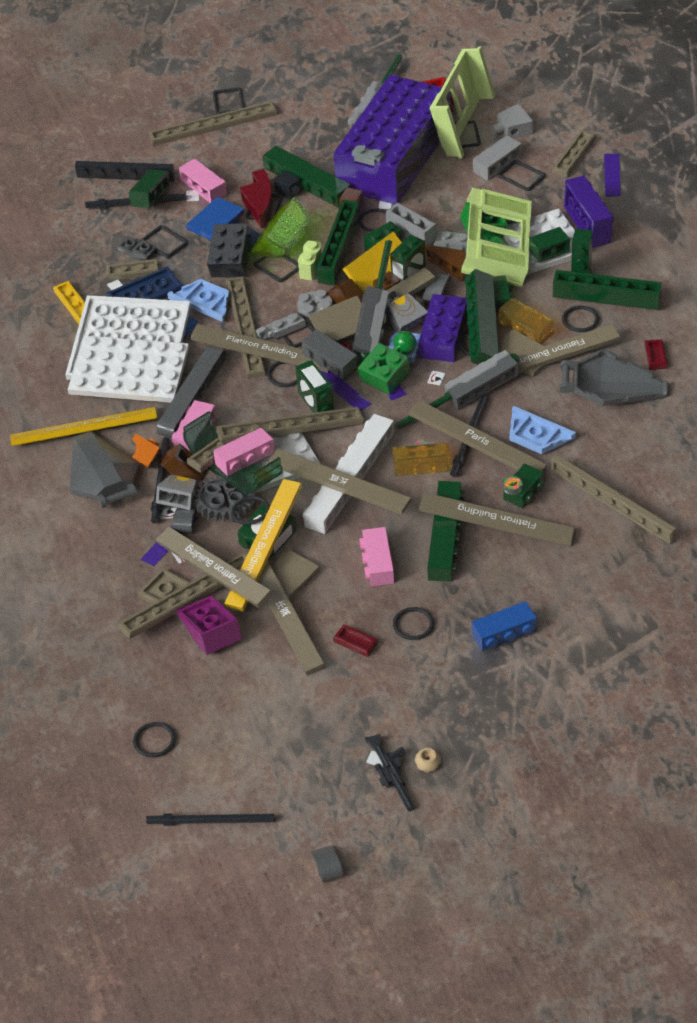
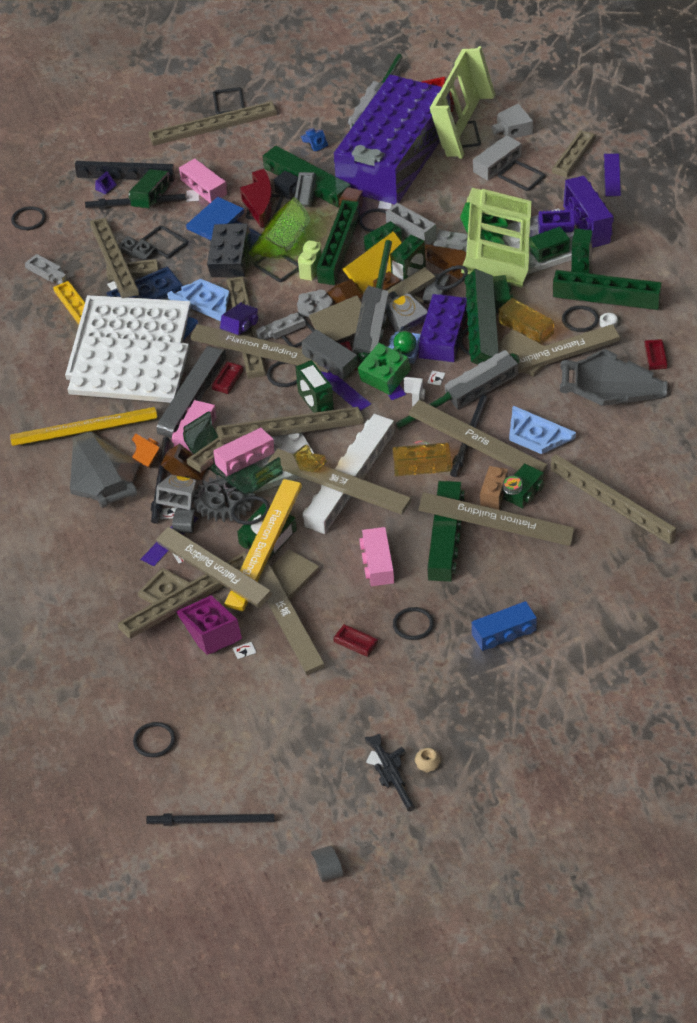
(30, 227): none -> black piece
(46, 269): none -> light grey hinge
(105, 183): none -> dark purple slope
(114, 258): none -> dark tan tile
(227, 377): none -> dark red tile
(239, 319): none -> dark purple brick
(244, 650): none -> white sticker
(305, 188): none -> dark grey tile
(307, 460): none -> clear yellow bracket
(315, 138): none -> blue bracket
(414, 386): none -> white bracket
(454, 284): none -> black piece
(492, 489): none -> medium nougat brick
(553, 219): none -> dark purple brick
(608, 319): none -> white tile

